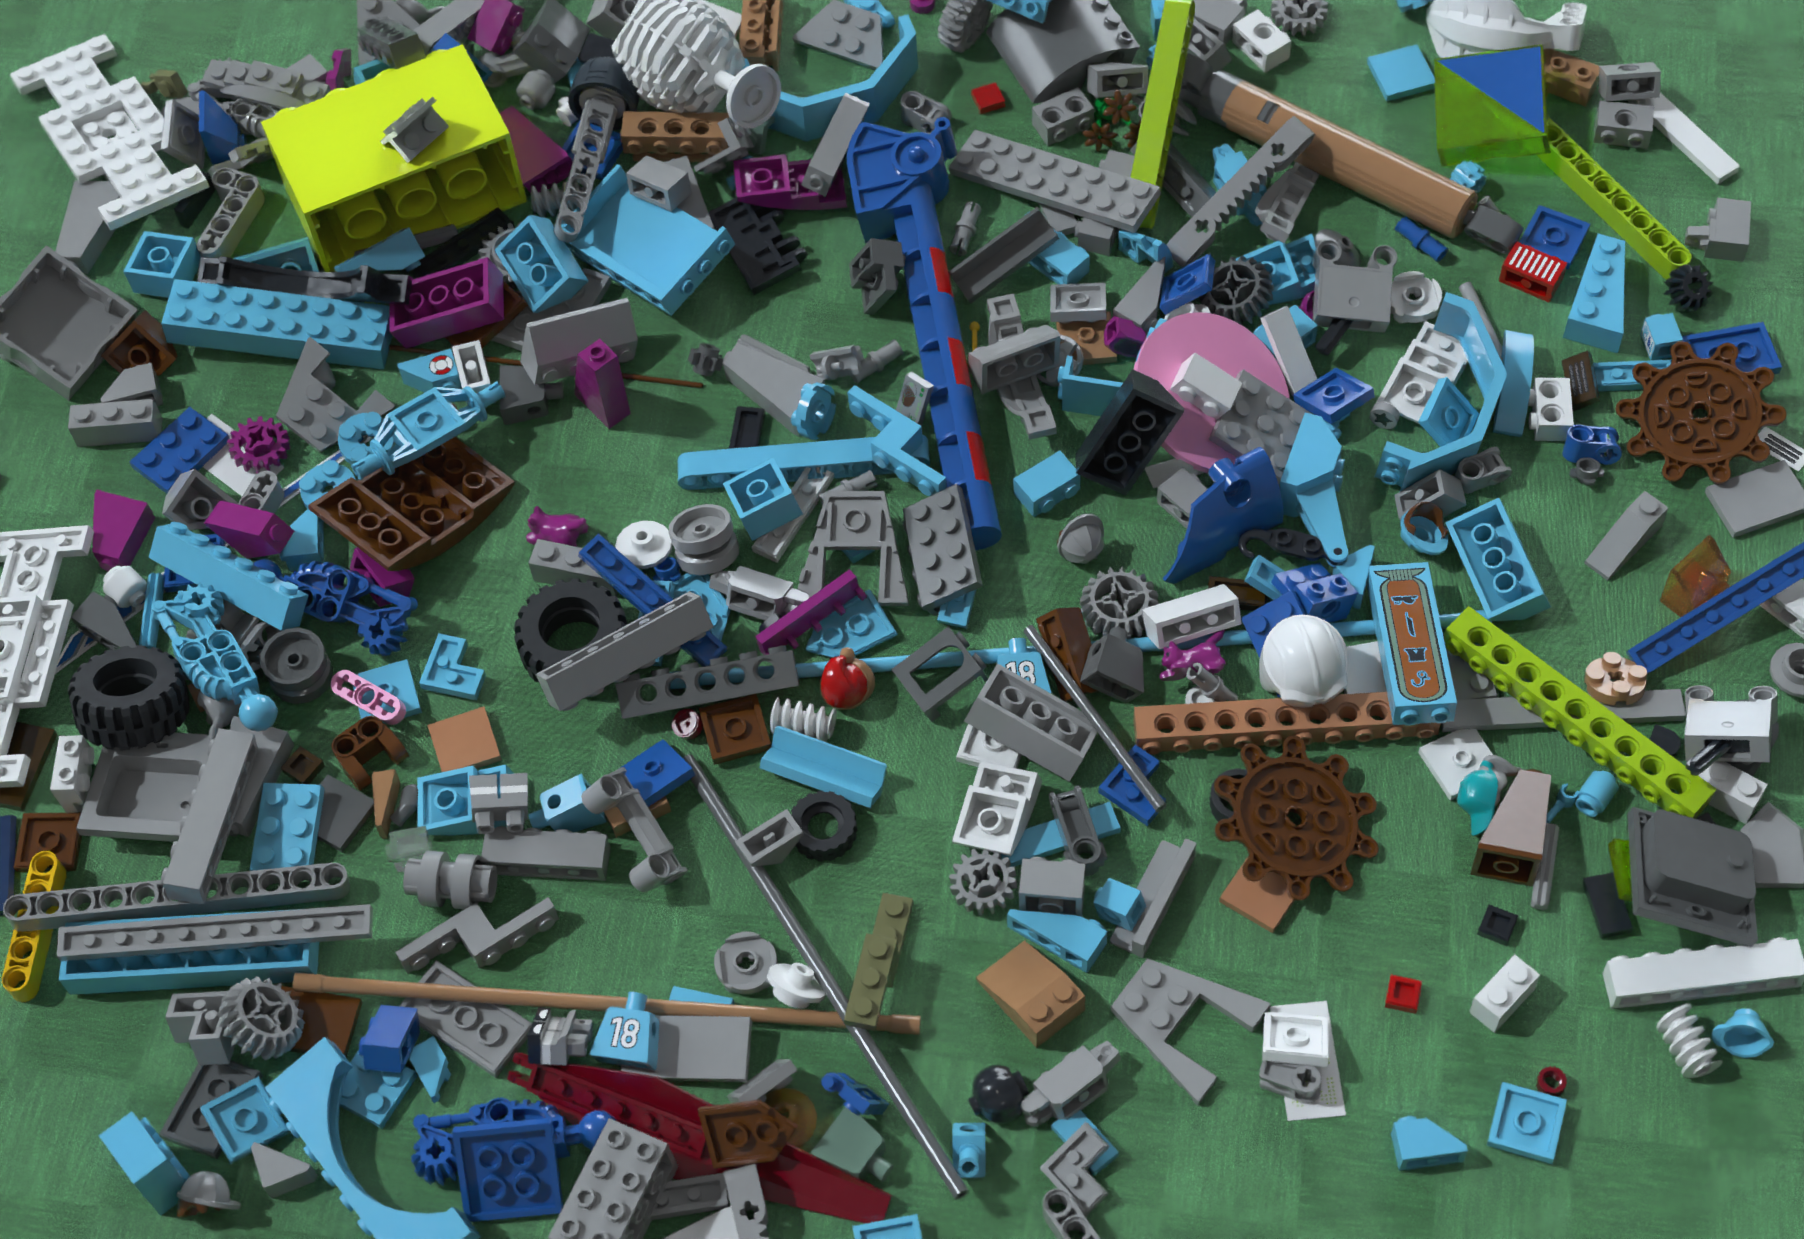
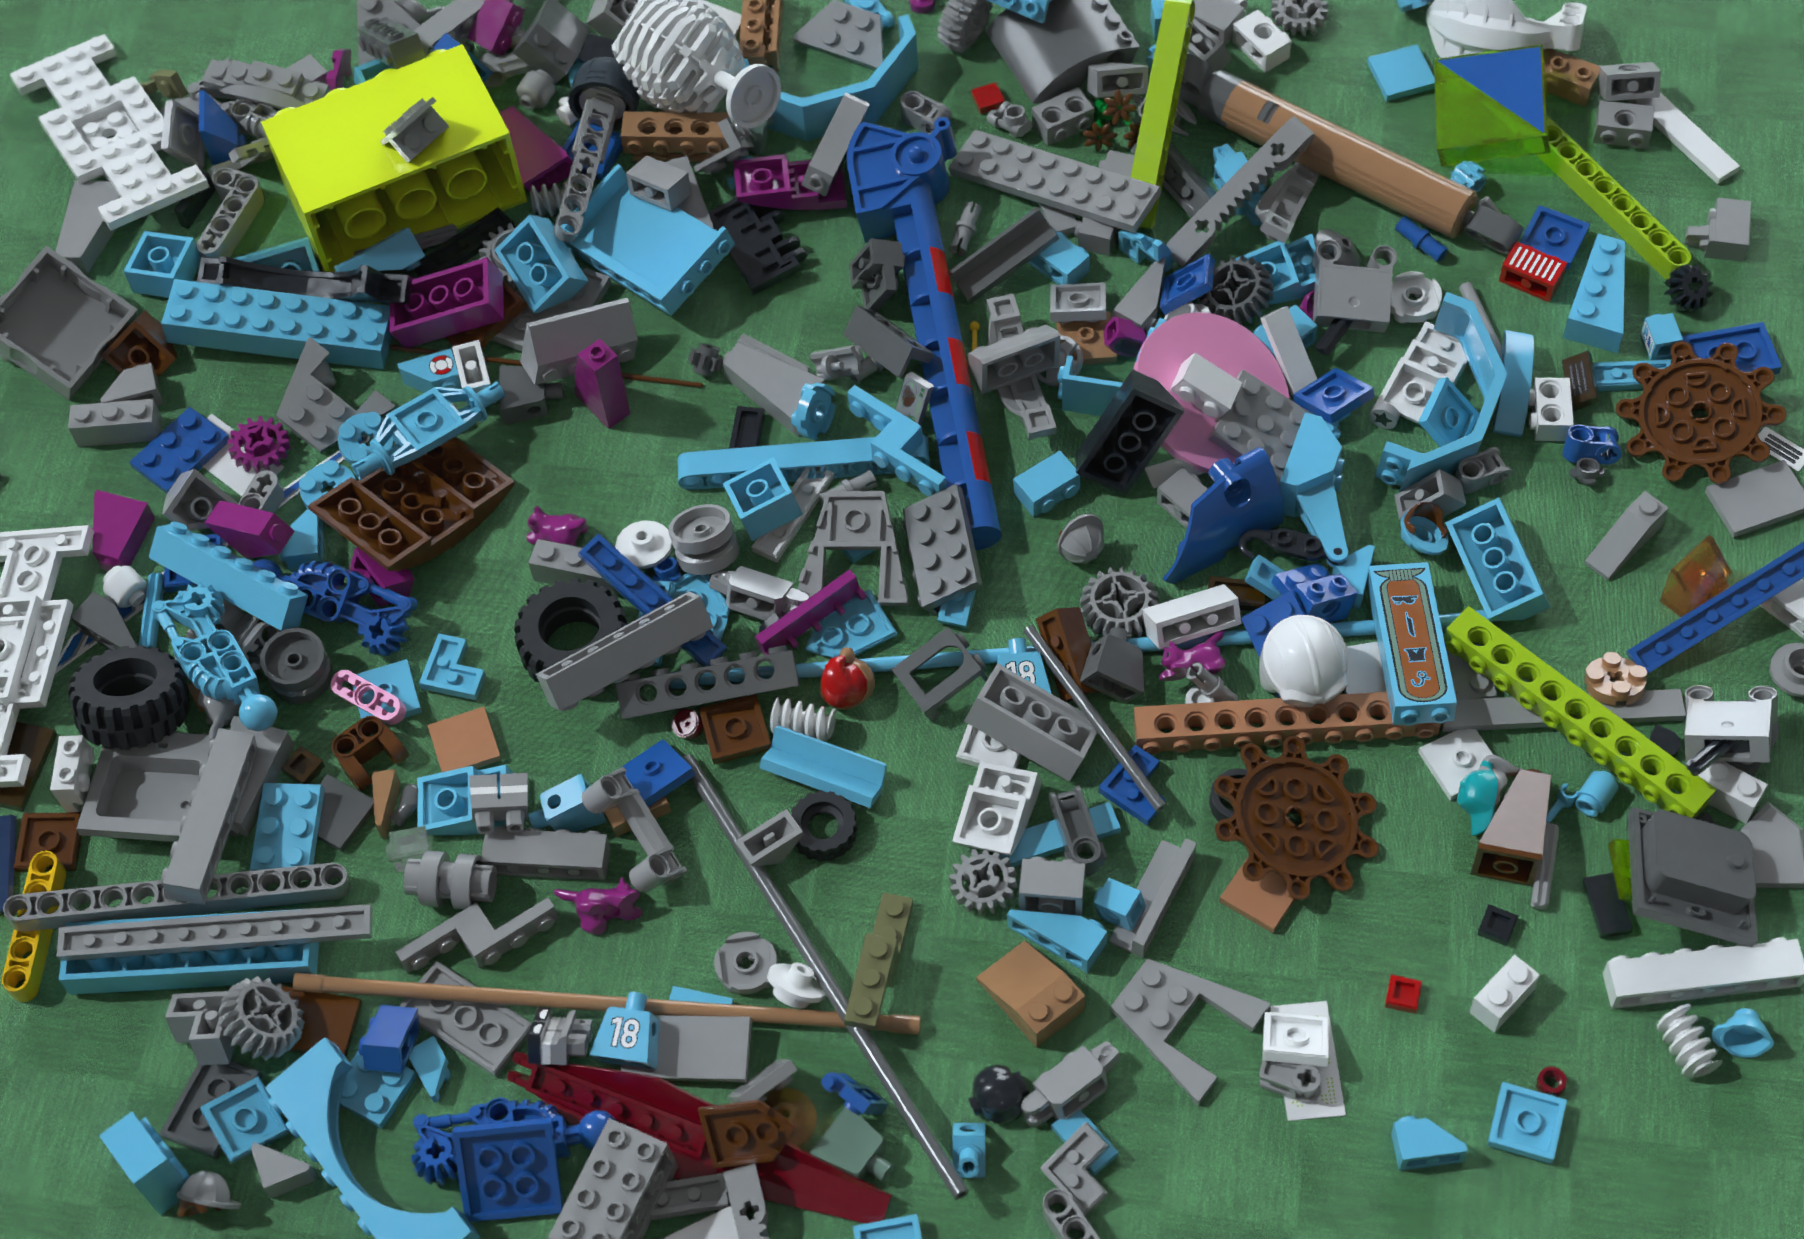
(600, 905): none -> magenta animal
(884, 340): none -> dark grey panel
(1010, 118): none -> light grey plate

